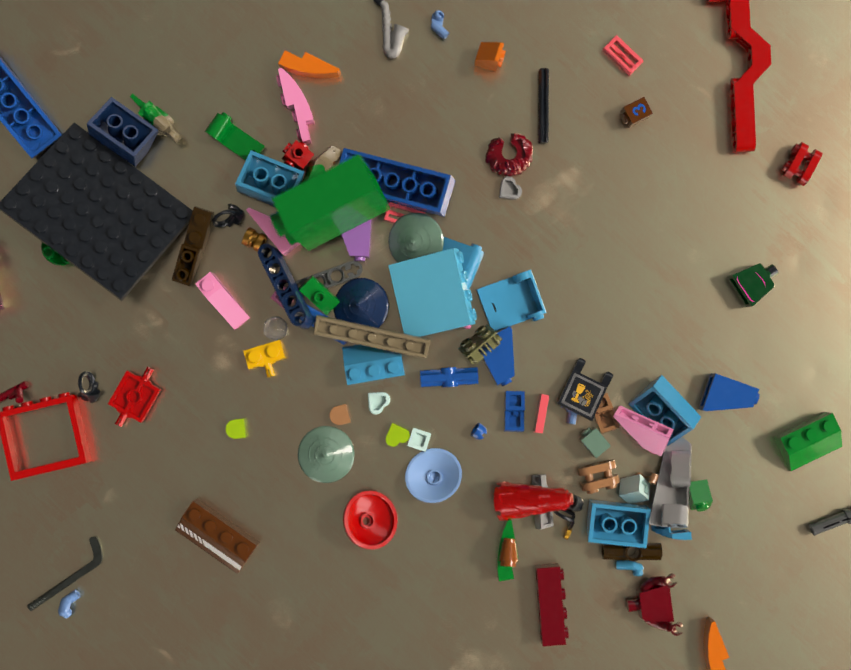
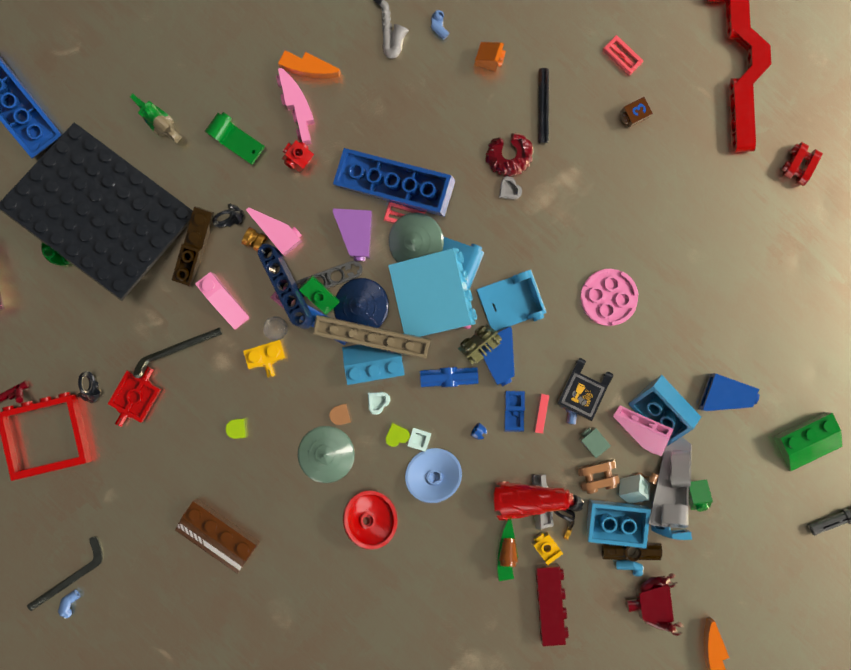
(122, 131): dark blue slope -> none
(139, 369): none -> pearl dark grey piece
(266, 178): dark azure slope -> none
(322, 162): dark tan animal -> none
(329, 204): green brick -> none
(554, 551): none -> yellow brick
(604, 416): medium nougat slope -> none
(609, 297): none -> bright pink tile
(753, 283): dark green torso -> none

